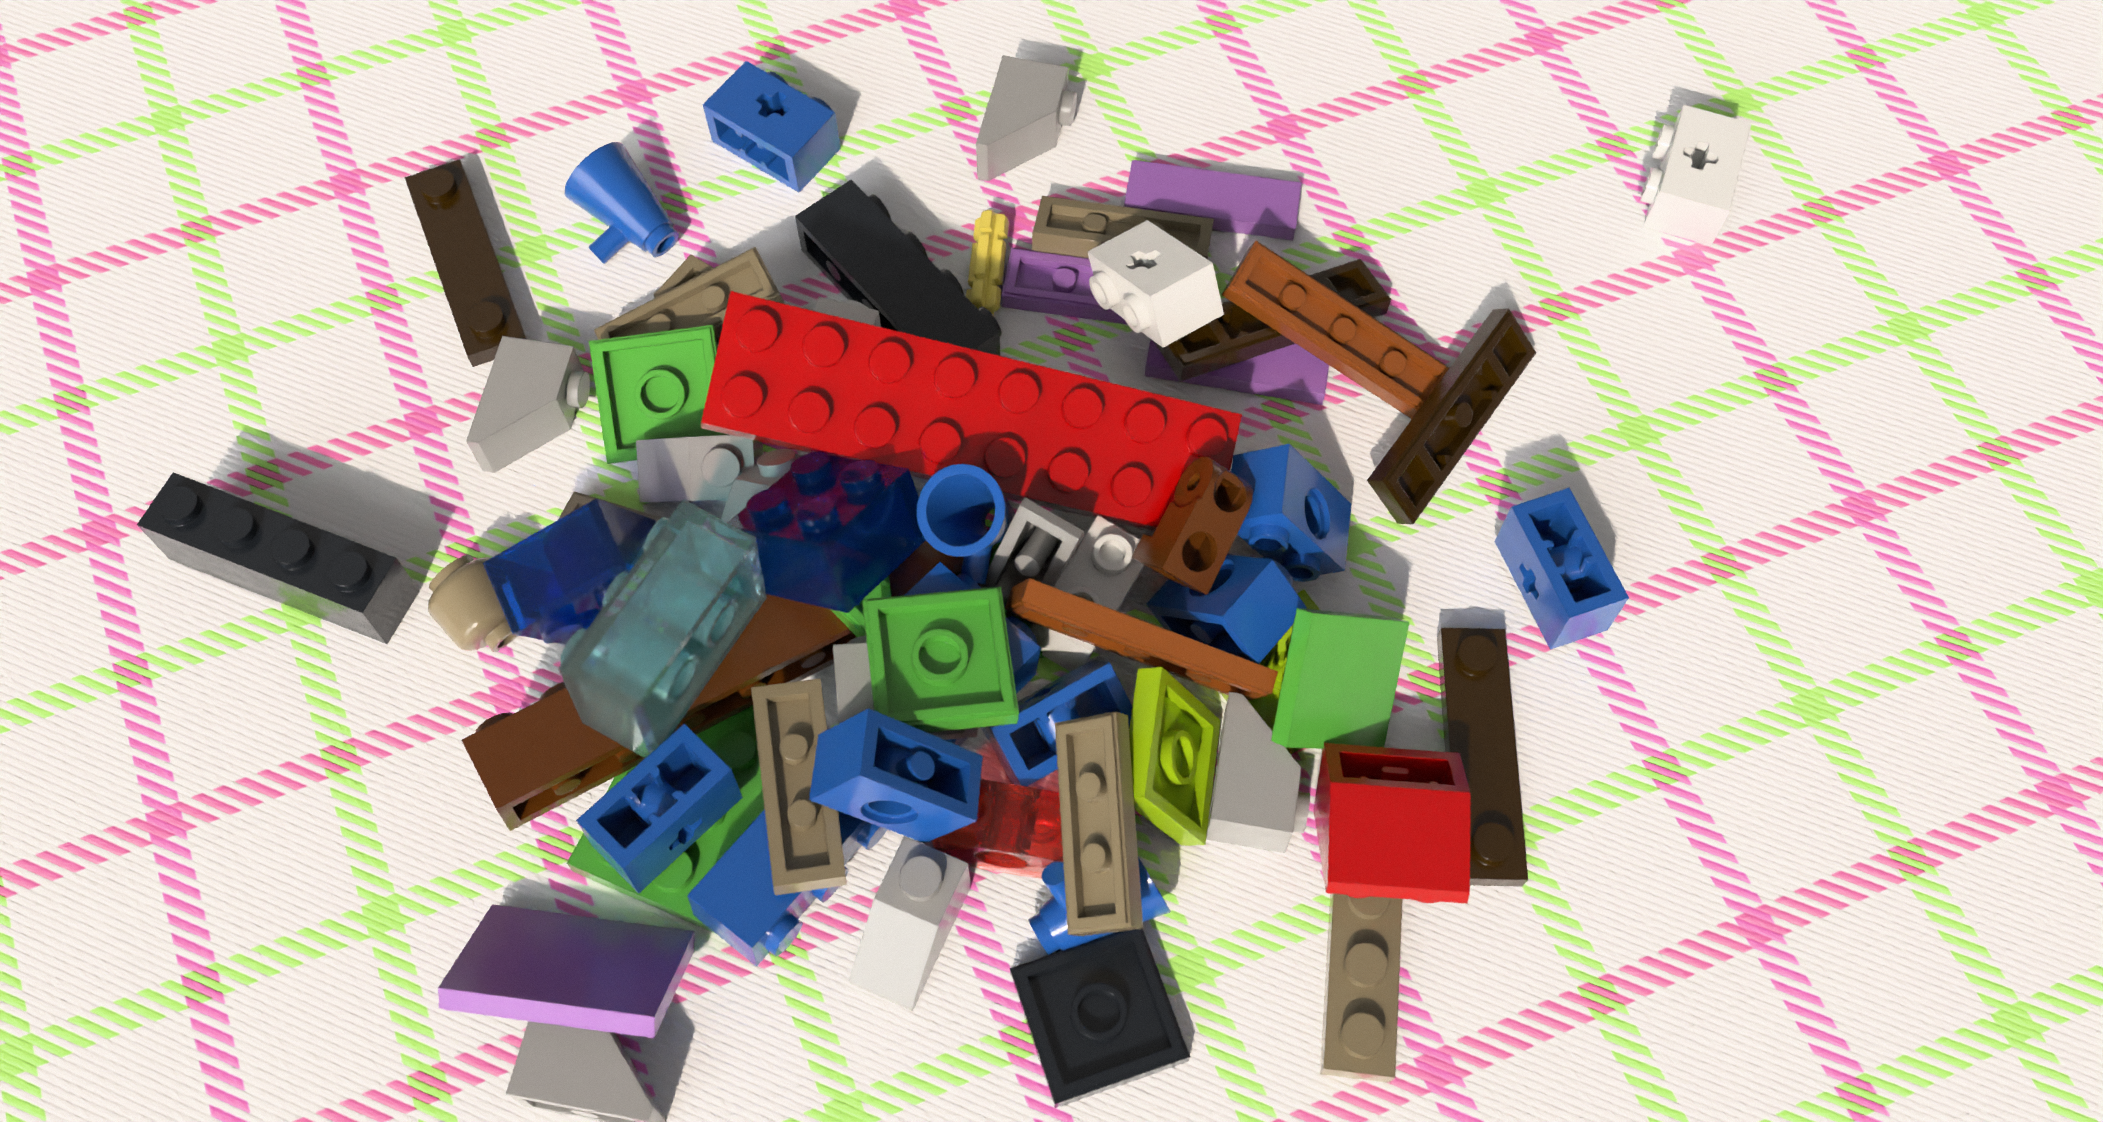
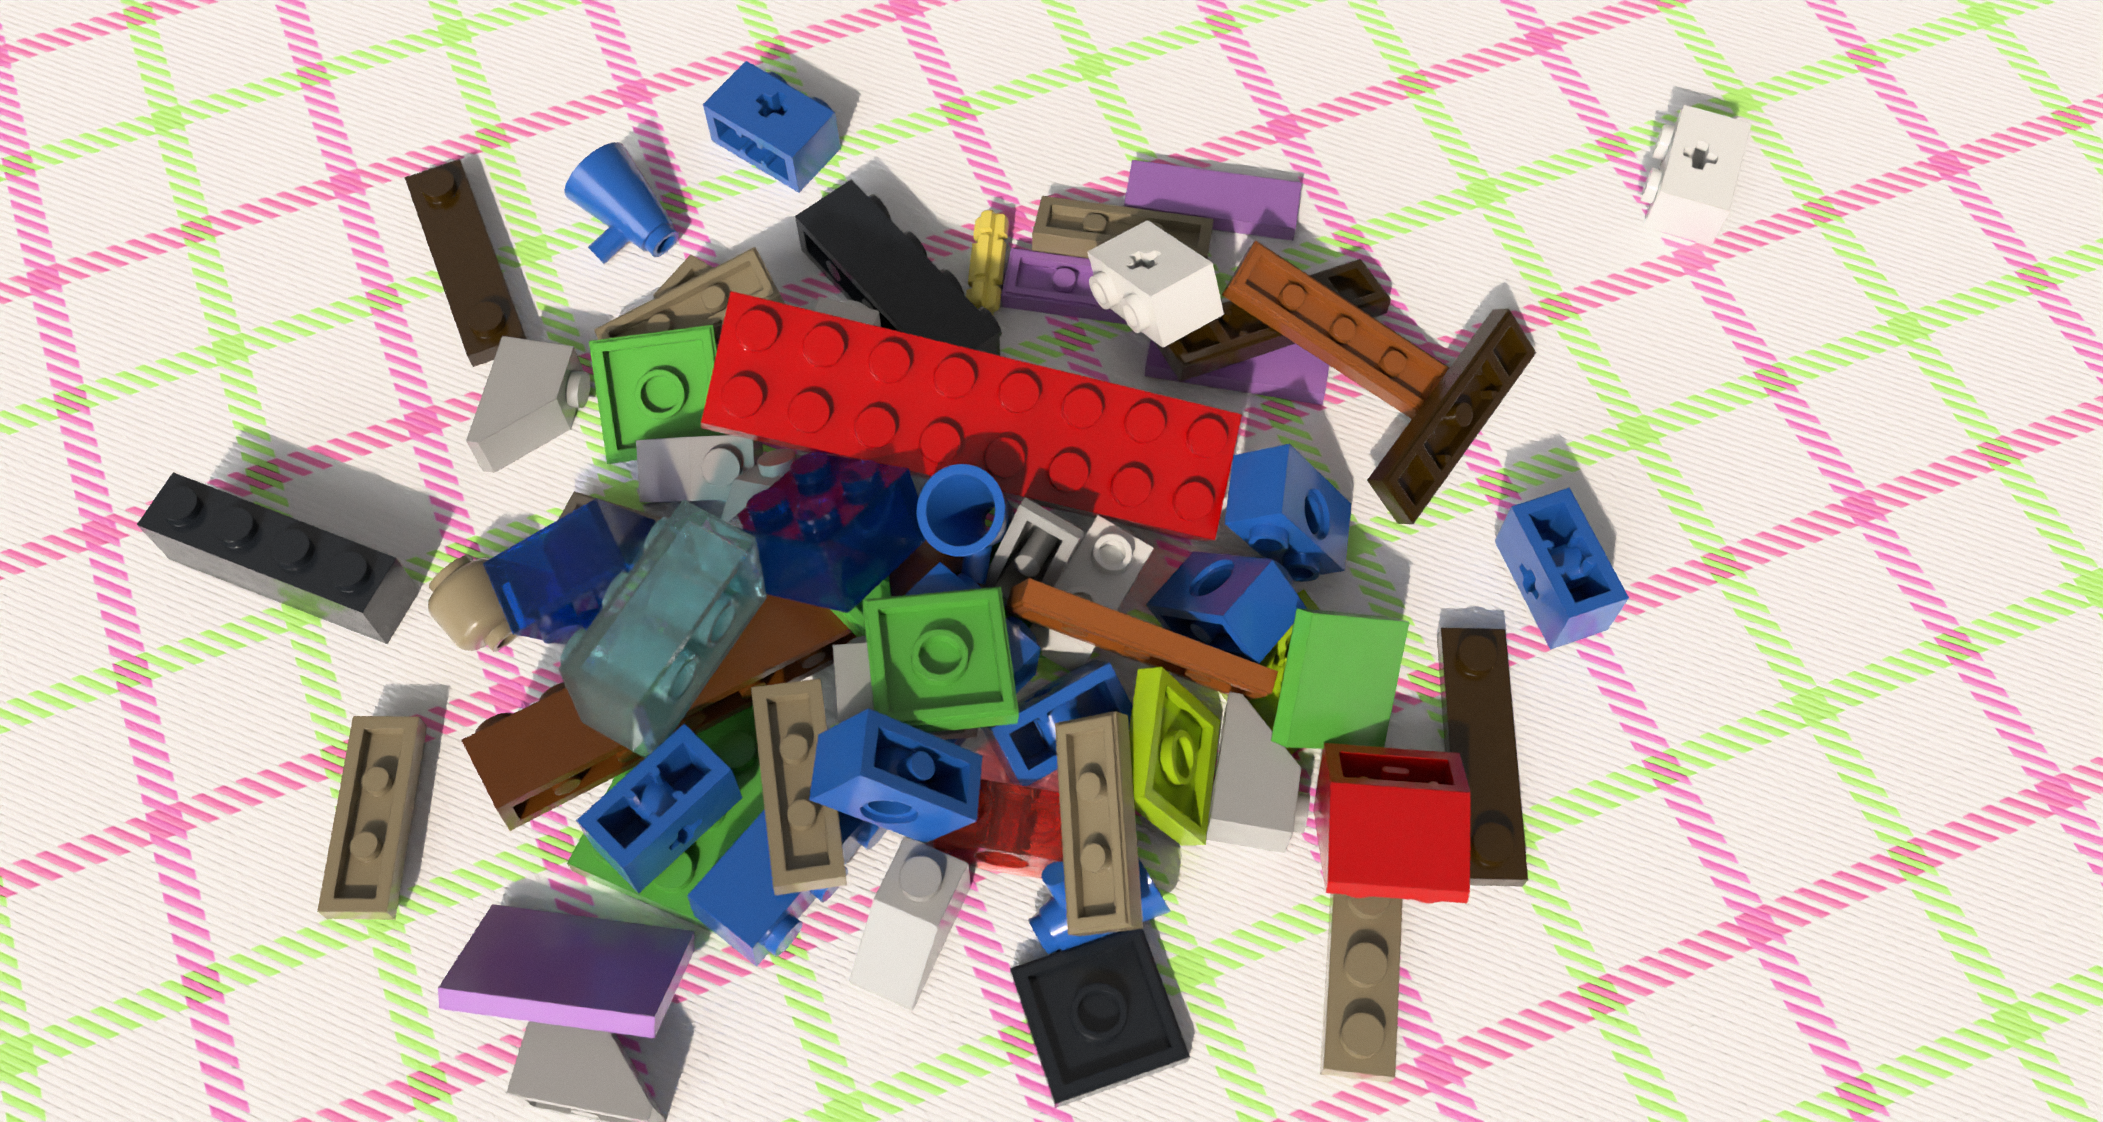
(373, 818): none -> dark tan plate
(1023, 115): light grey slope -> none
(1197, 526): reddish brown leg -> none

